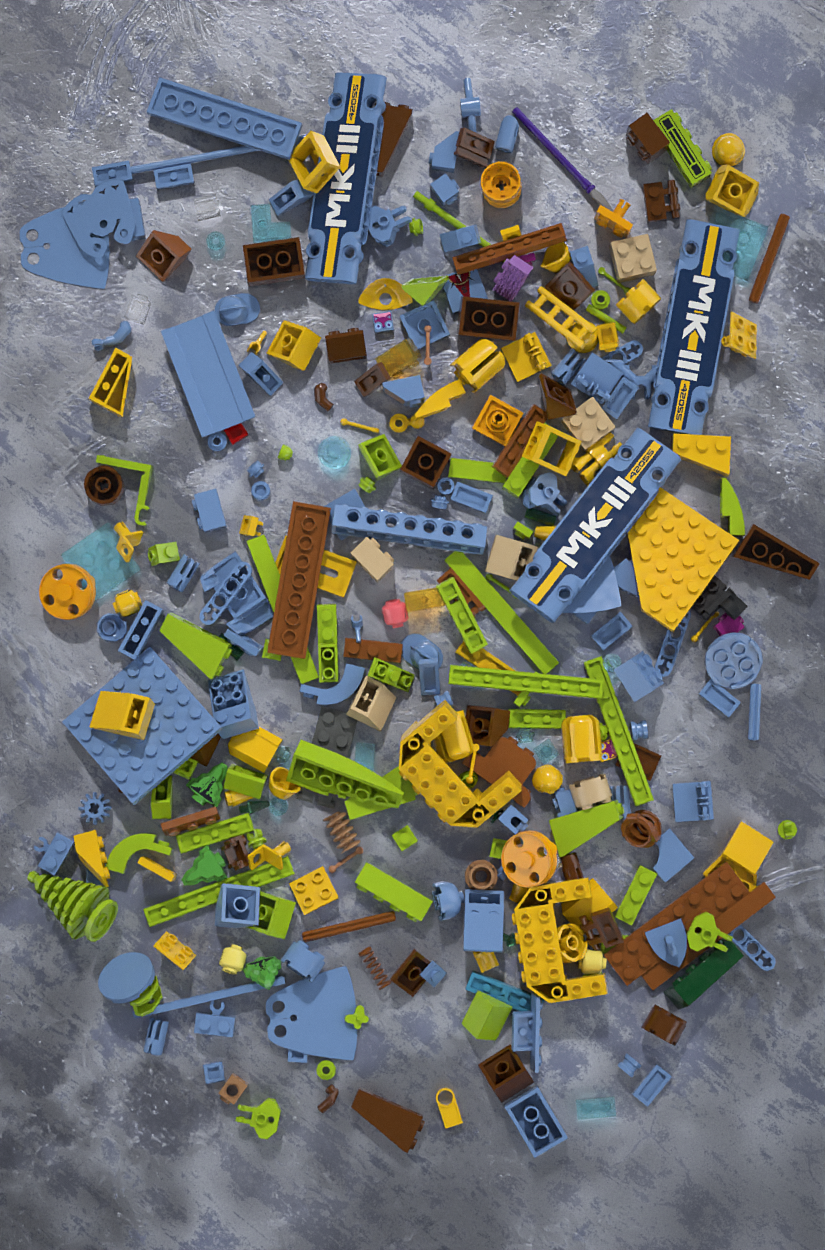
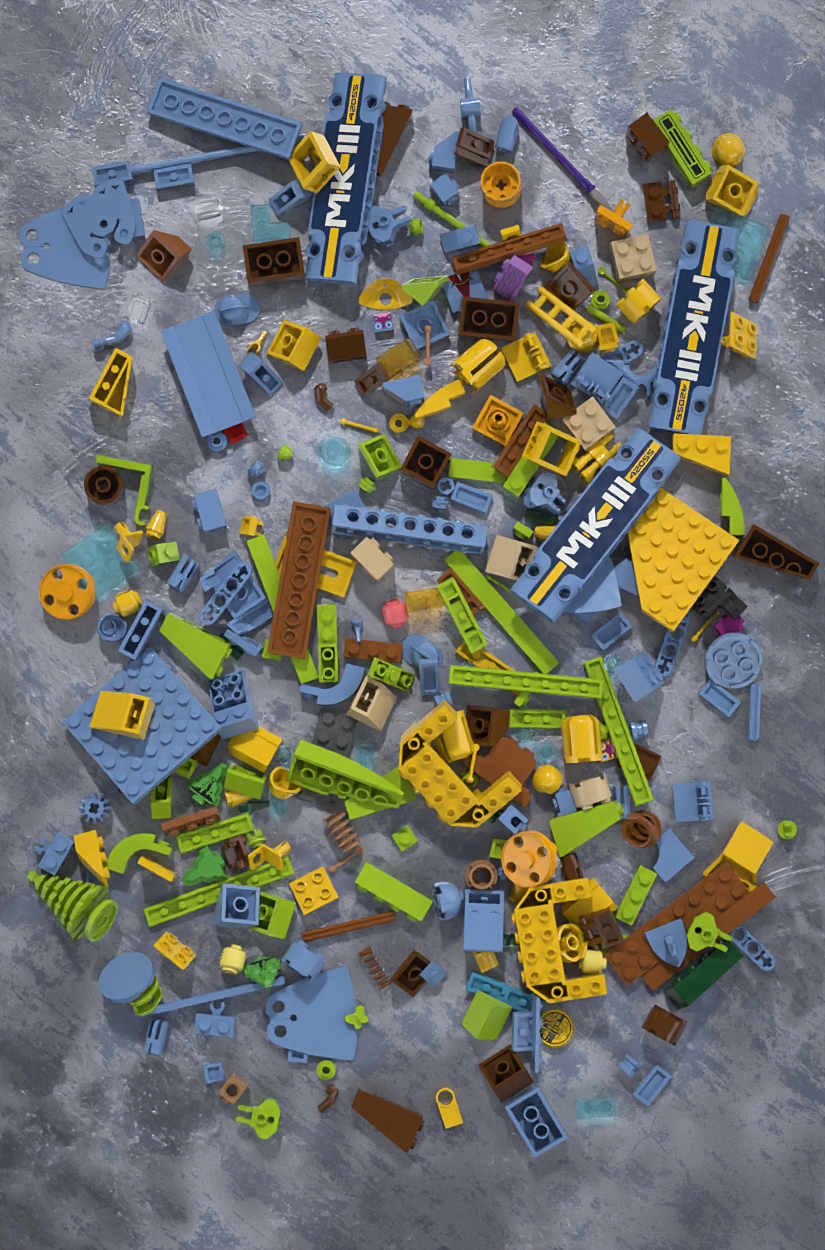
(156, 525): none -> yellow cone
(556, 1028): none -> tile

